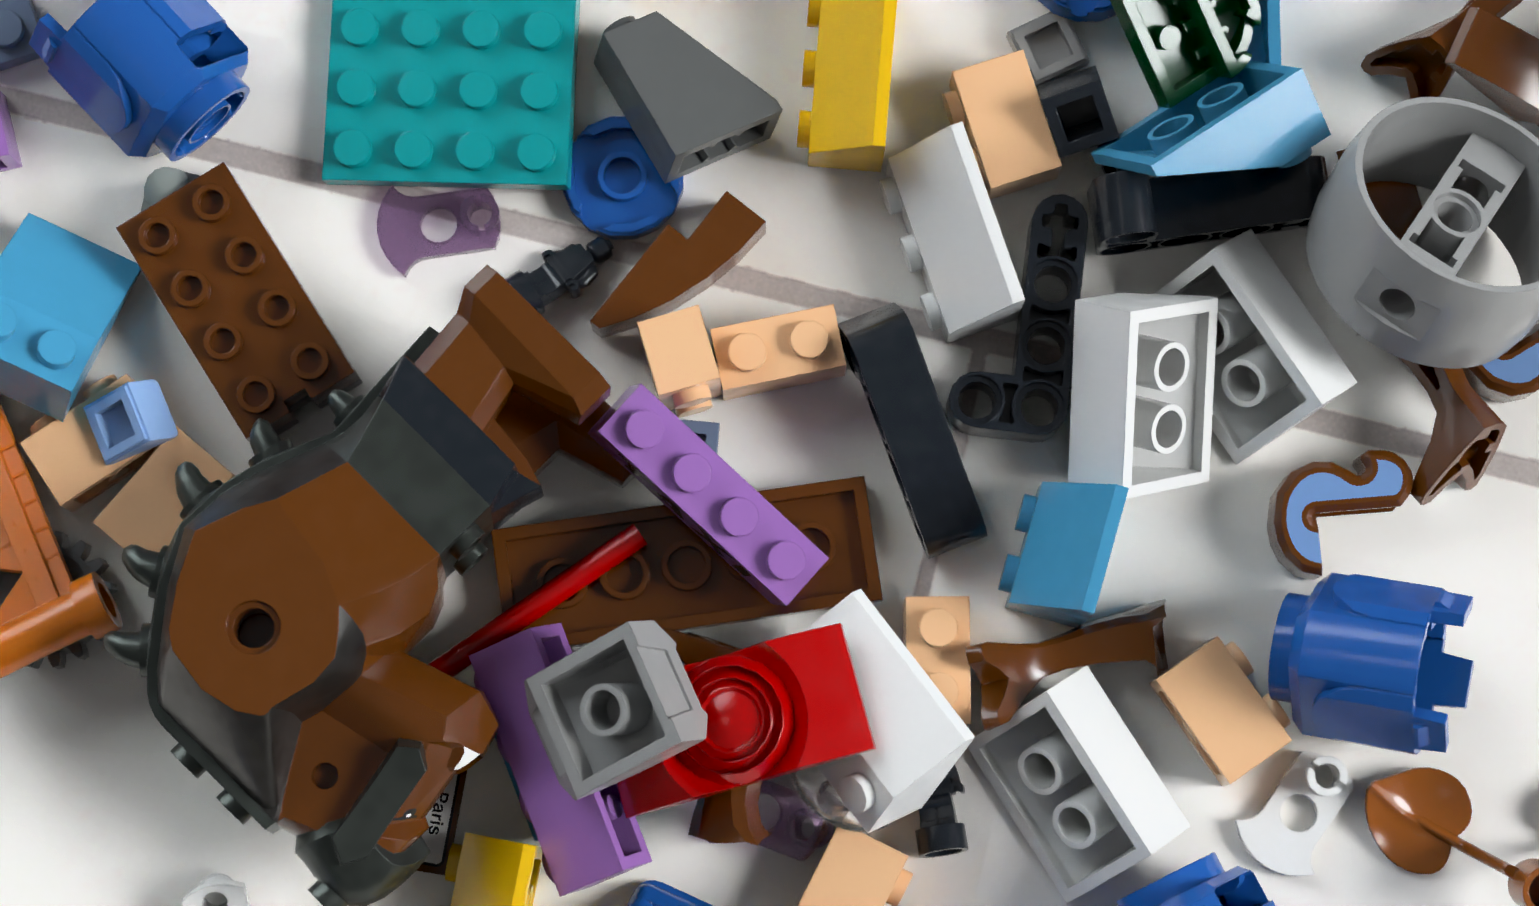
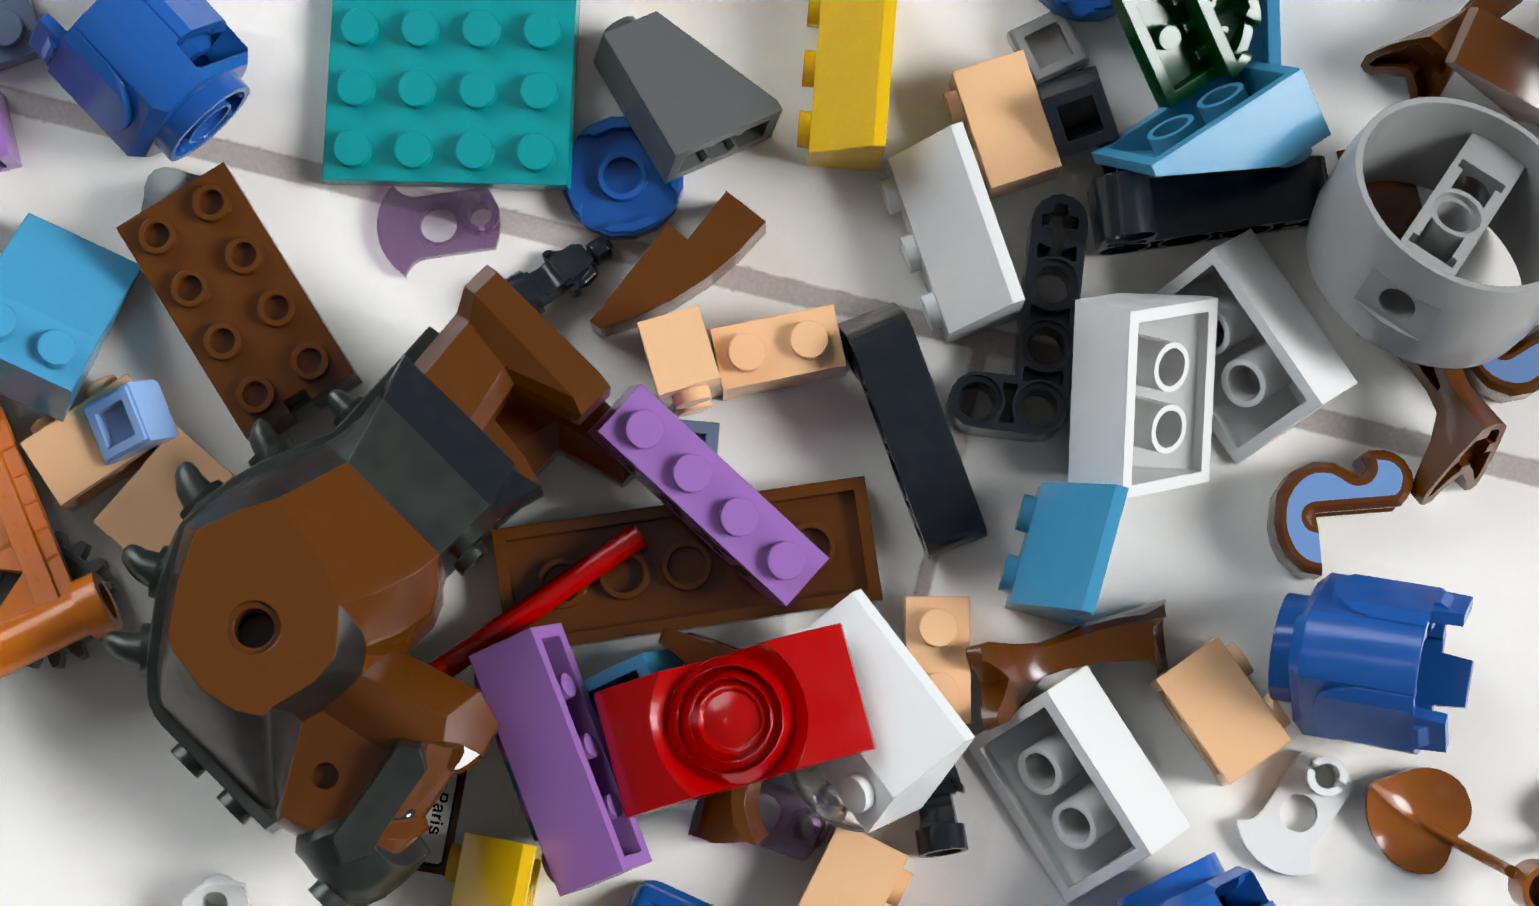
(615, 708): light grey slope -> none

